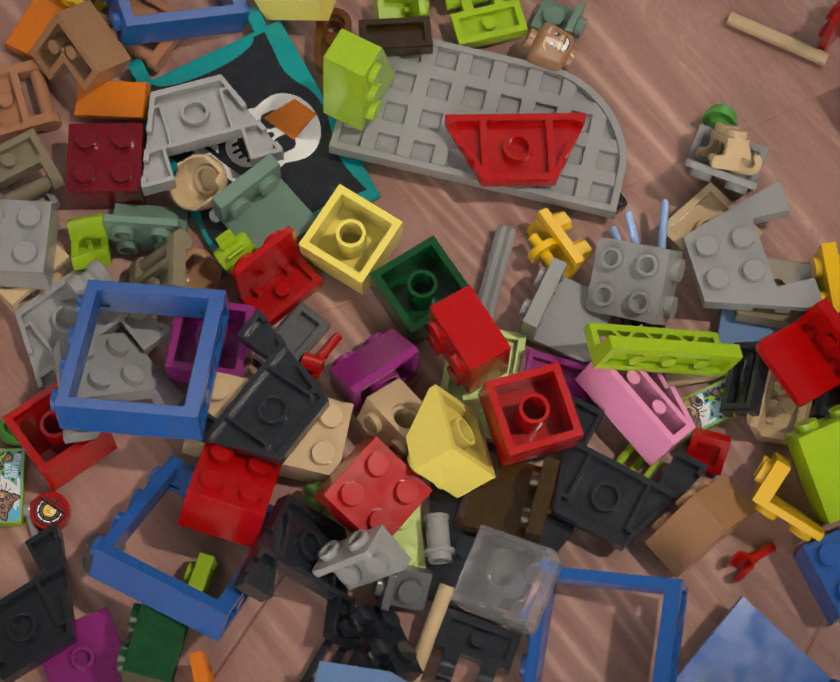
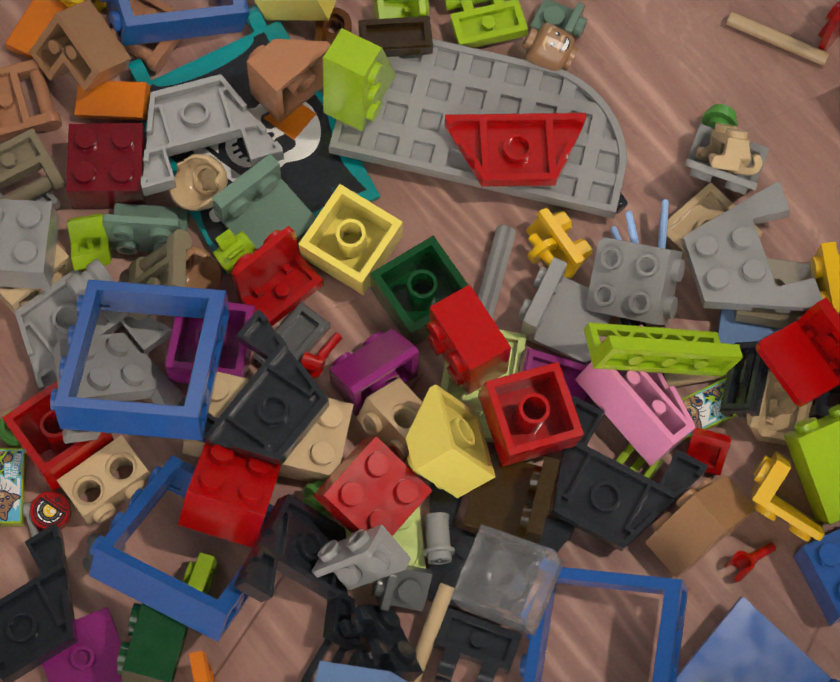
(99, 473): none -> tan brick
(286, 74): none -> nougat slope

